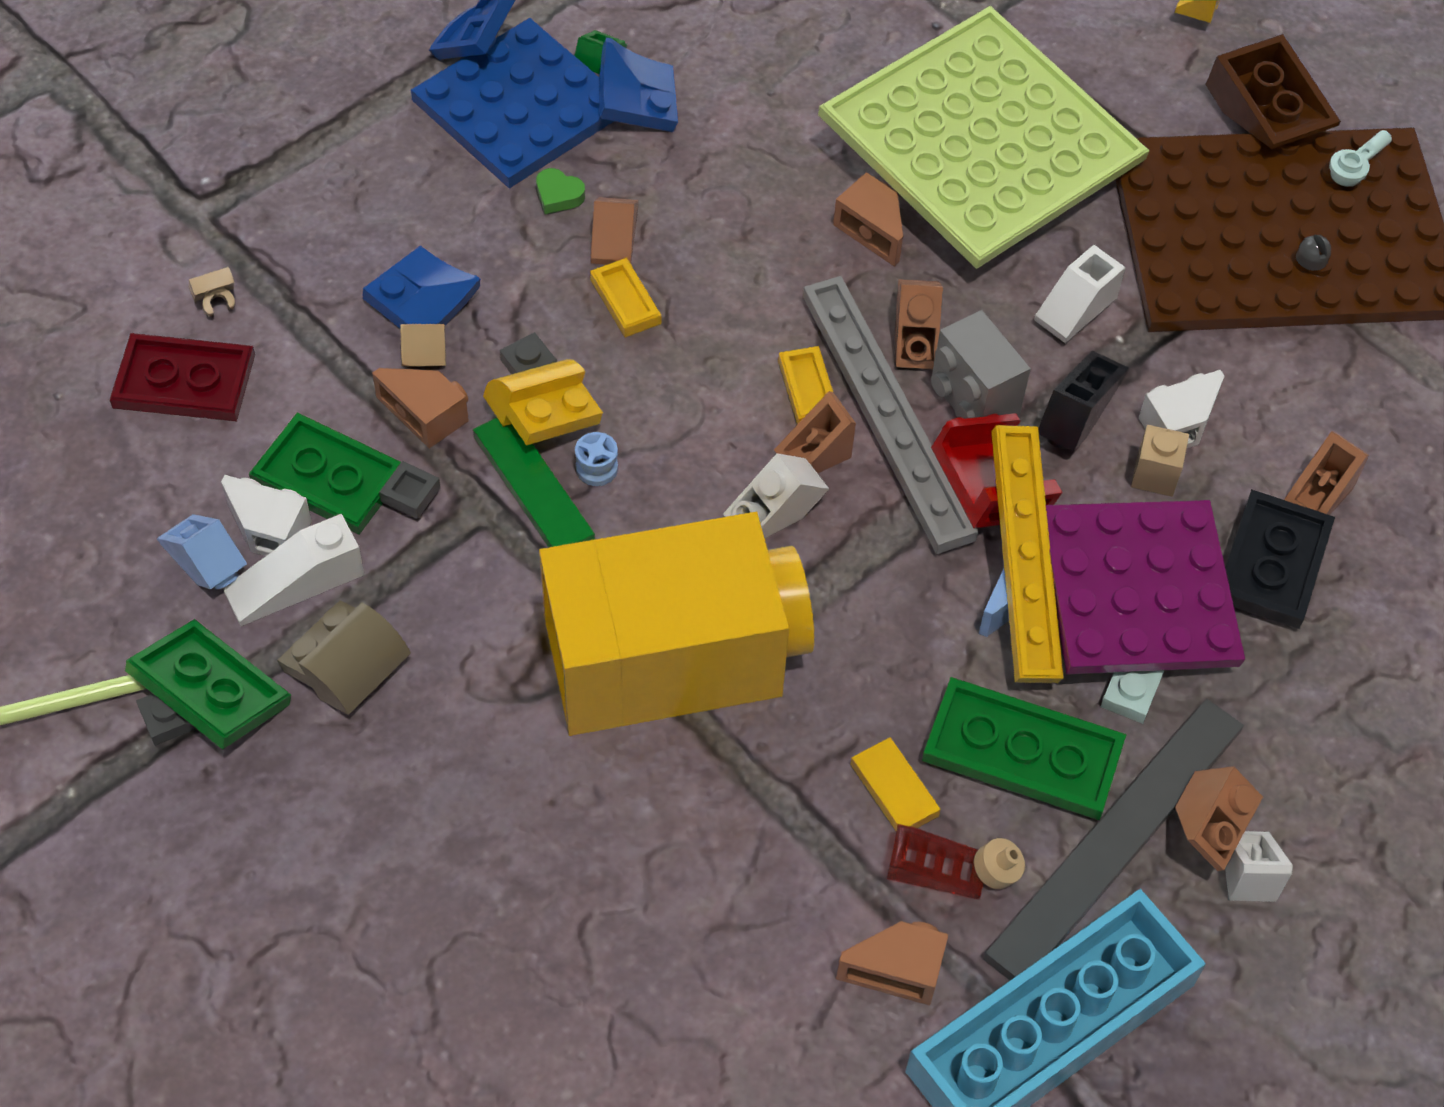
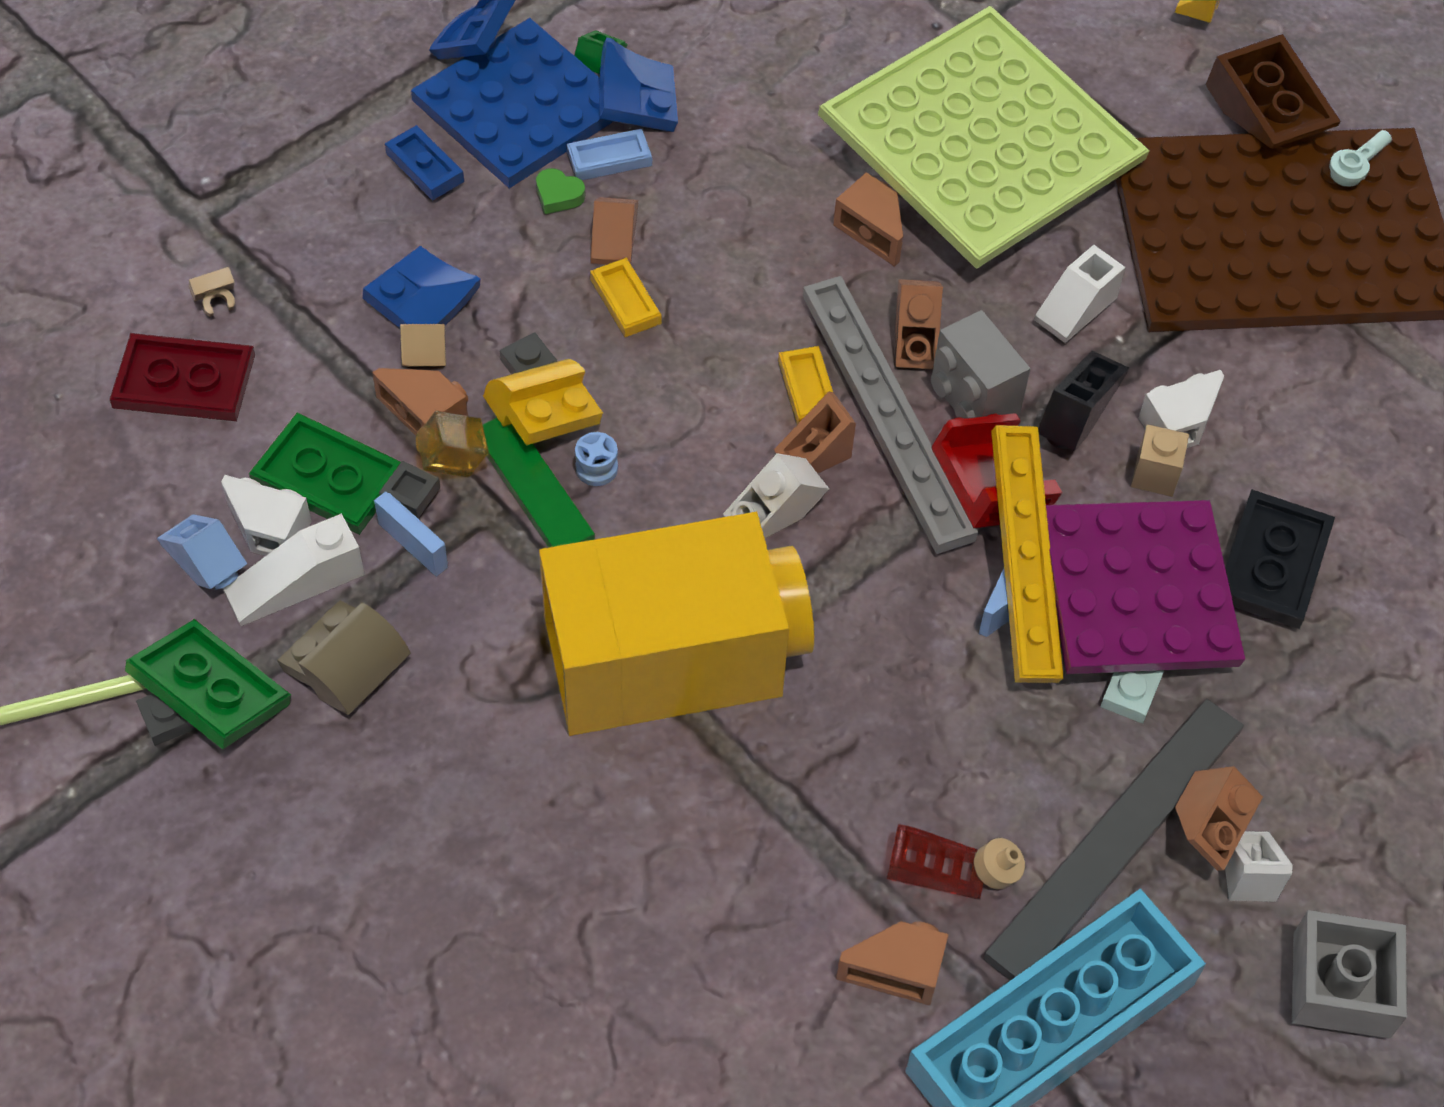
(411, 533): none -> light blue tile
(424, 162): none -> blue plate
(451, 444): none -> clear yellow brick
(609, 154): none -> light blue tile
(895, 785): yellow tile -> none
(1024, 748): green plate -> none
(1308, 252): dark grey hinge -> none
(1329, 475): nougat slope -> none
(1349, 974): none -> light grey brick

